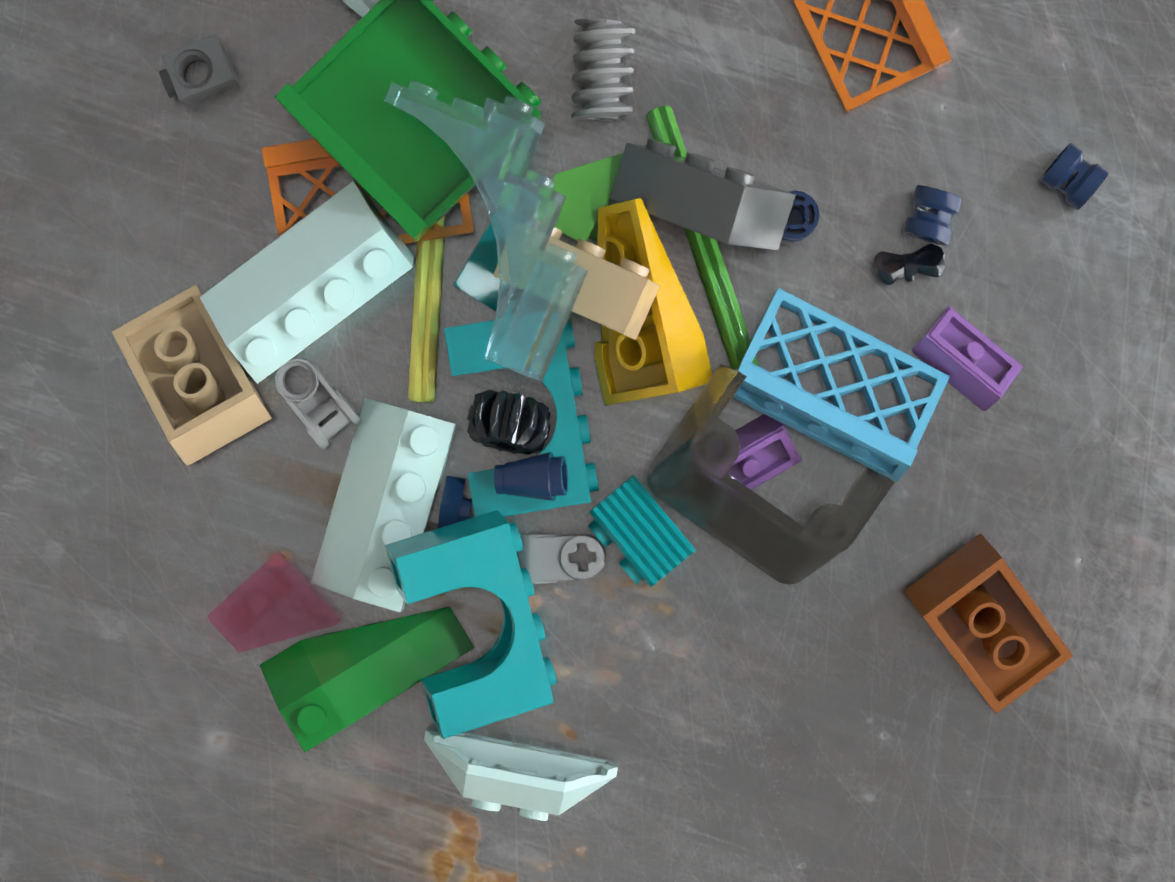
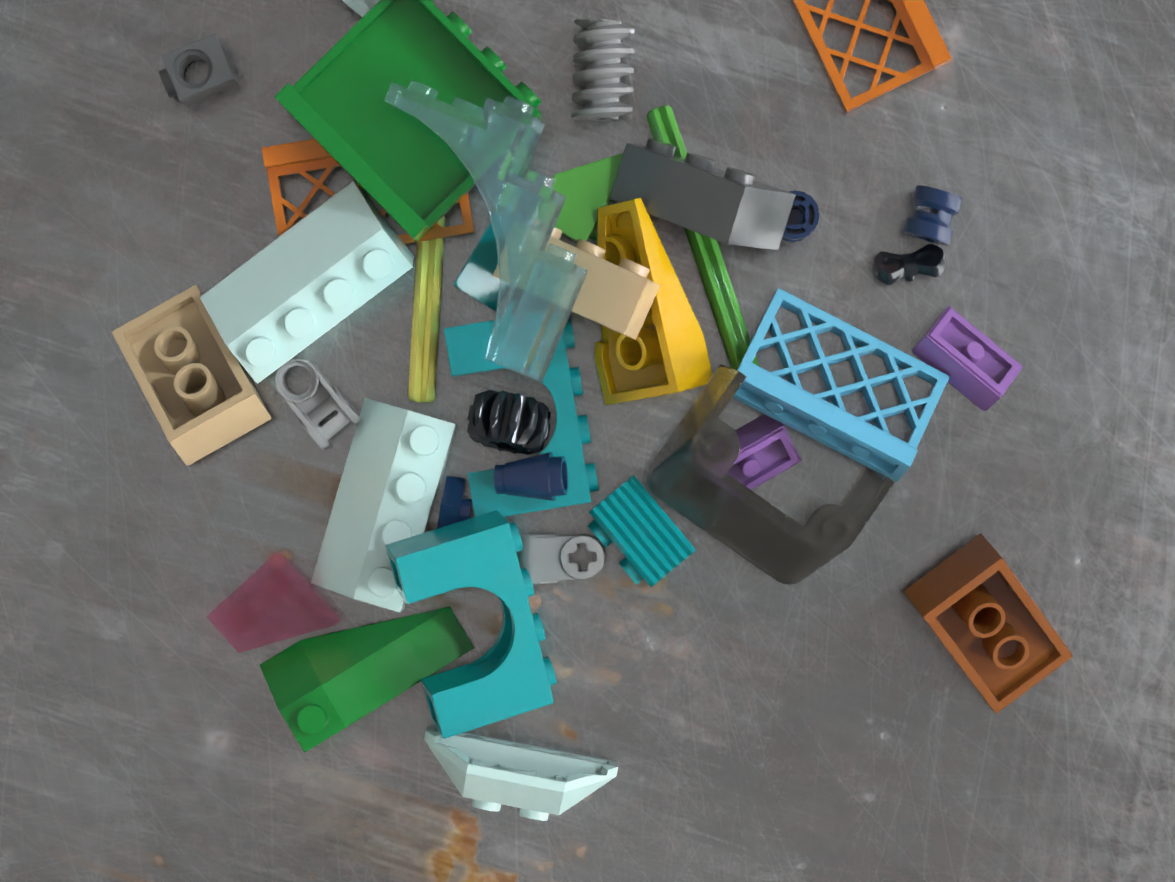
(1083, 182): dark blue wheel -> none

